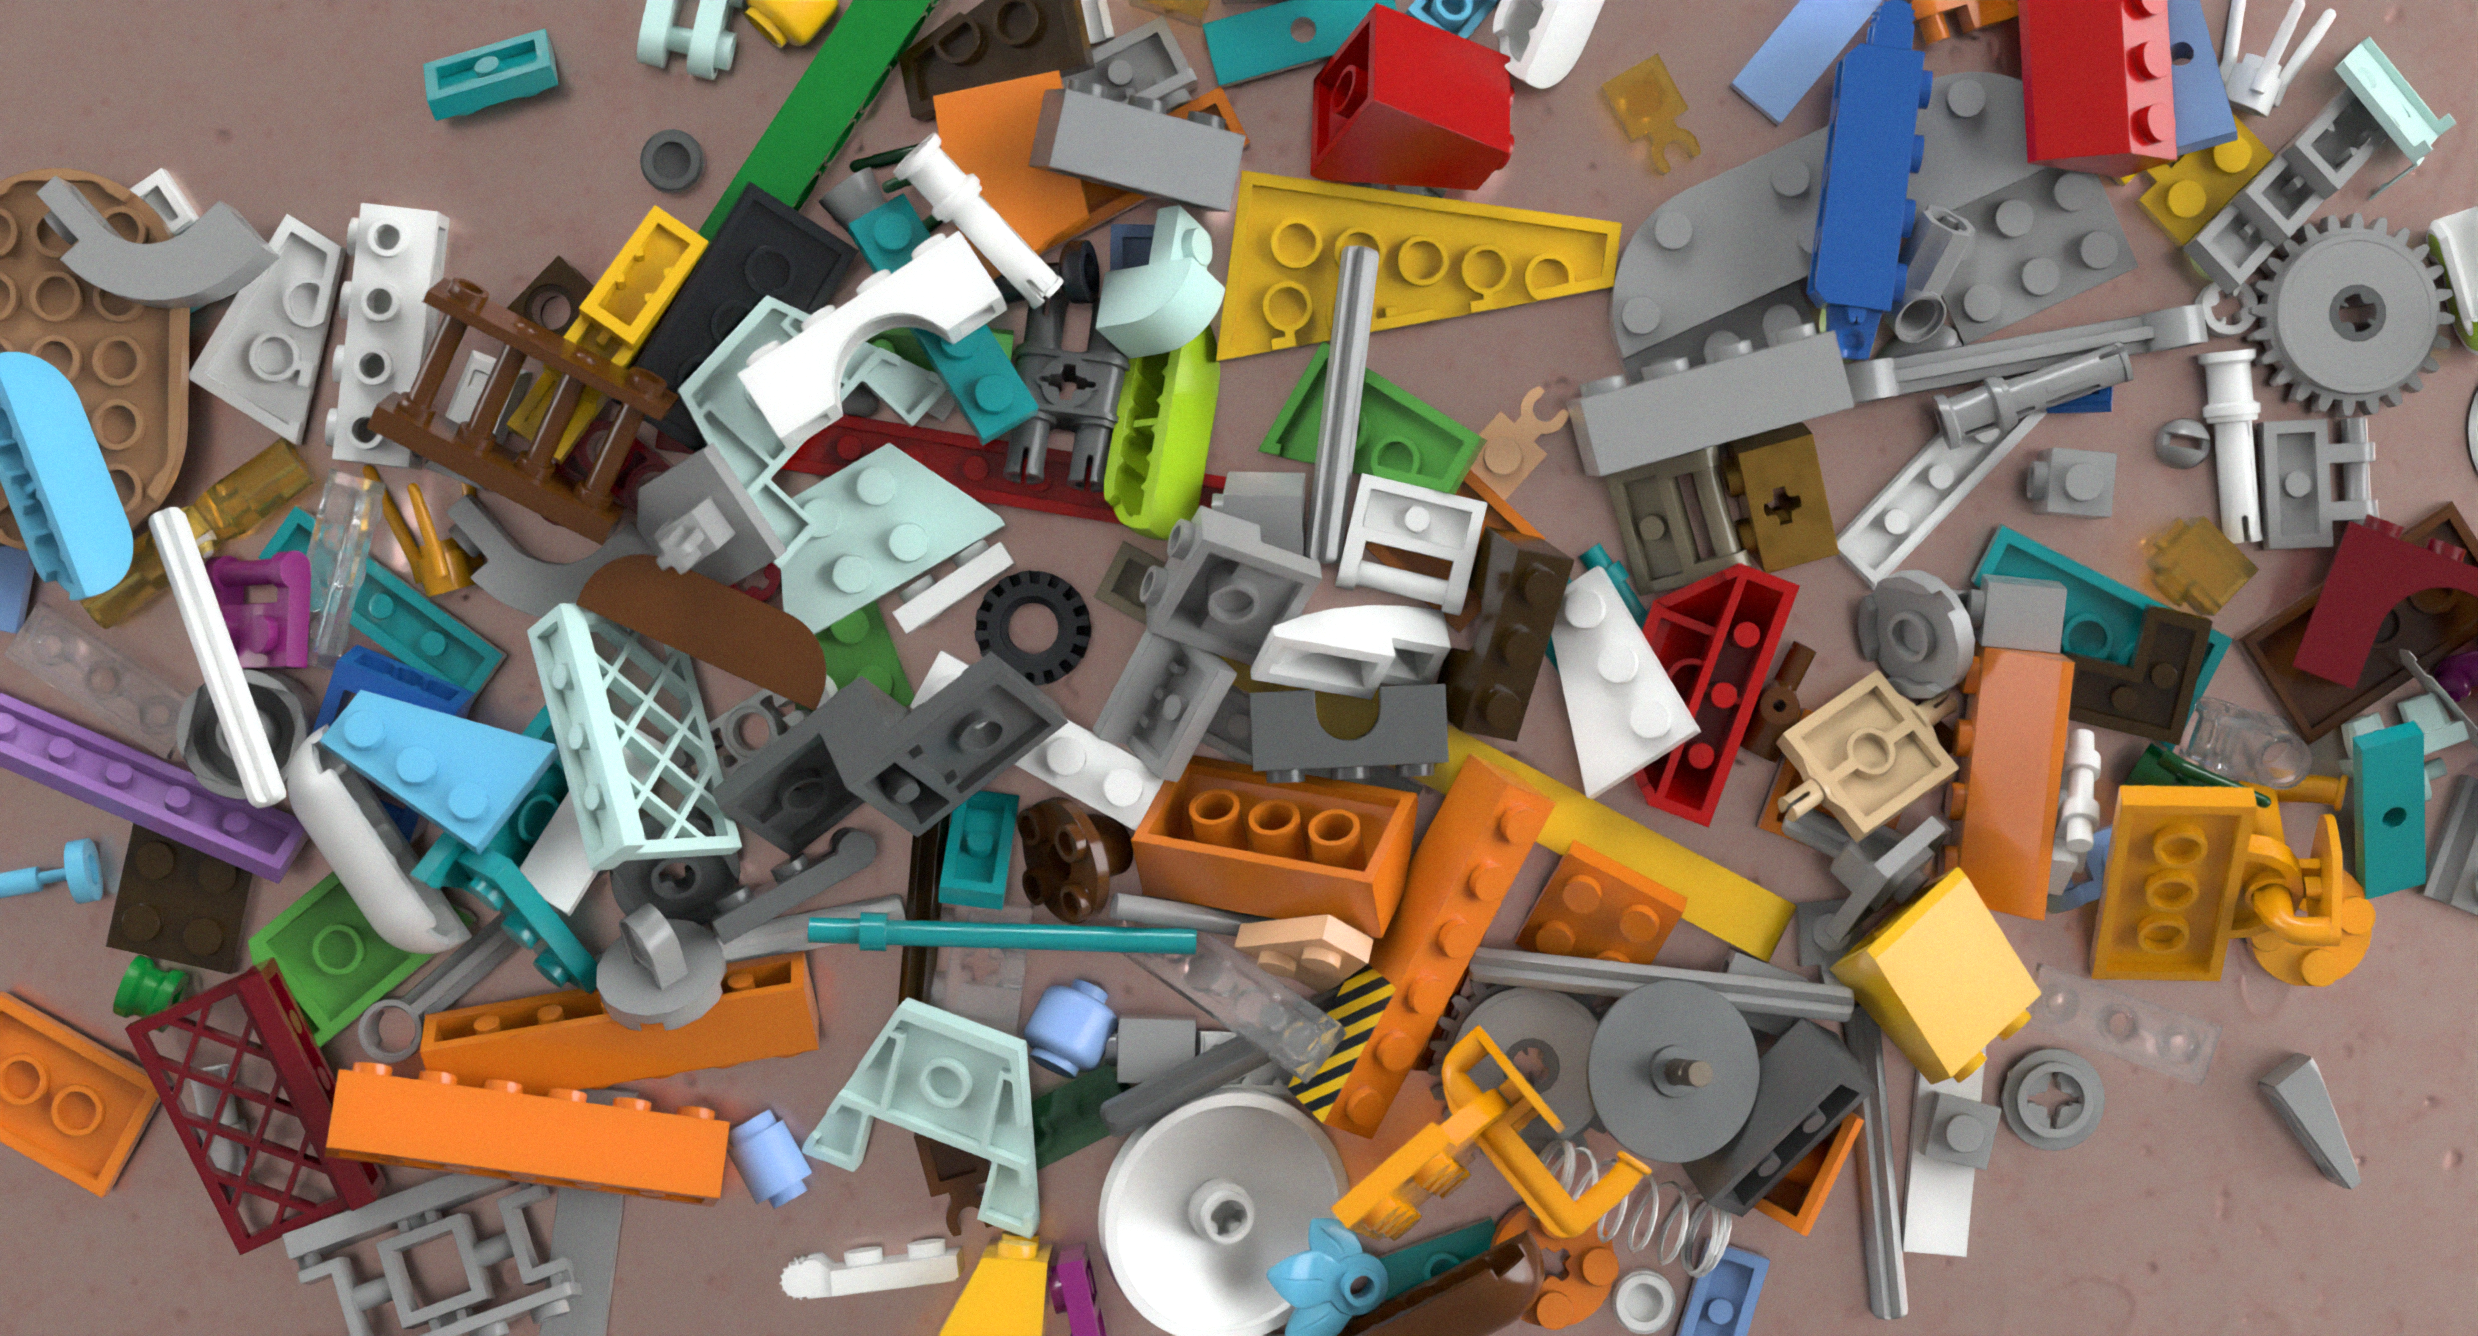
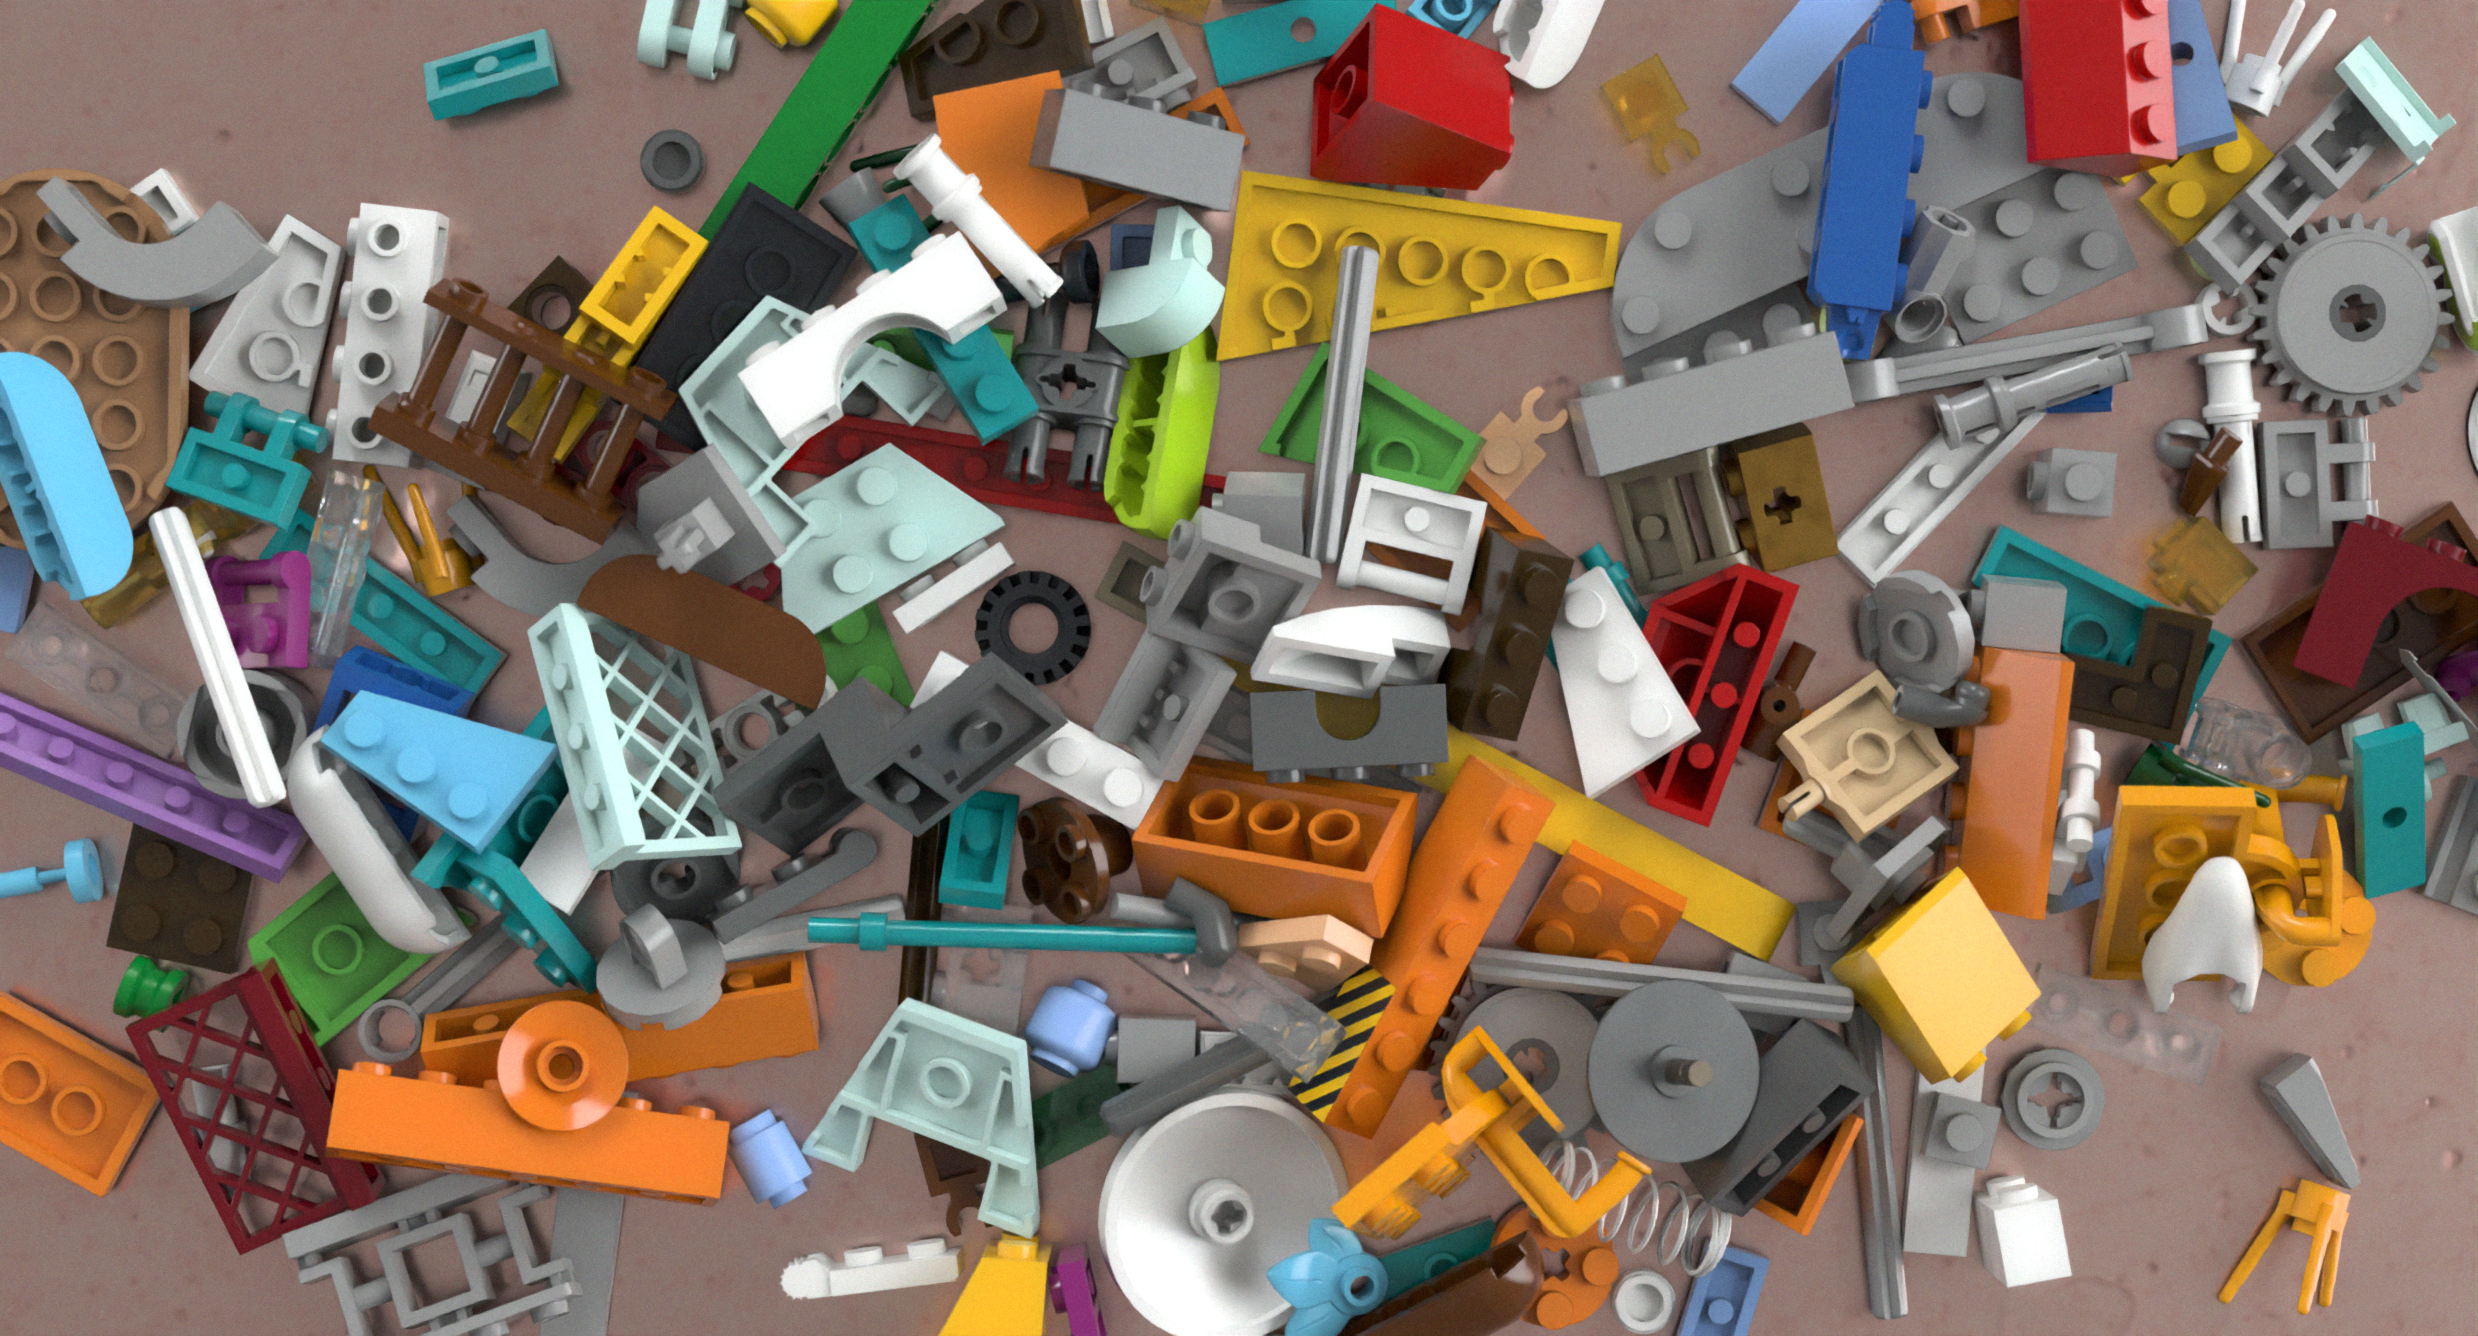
(242, 478): none -> teal plate
(587, 1041): none -> orange dish
(1211, 919): none -> dark grey arm
(1940, 711): none -> dark grey arm
(2020, 1232): none -> white brick
(2208, 470): none -> reddish brown bar
(2208, 934): none -> white animal
(2318, 1214): none -> light orange plant

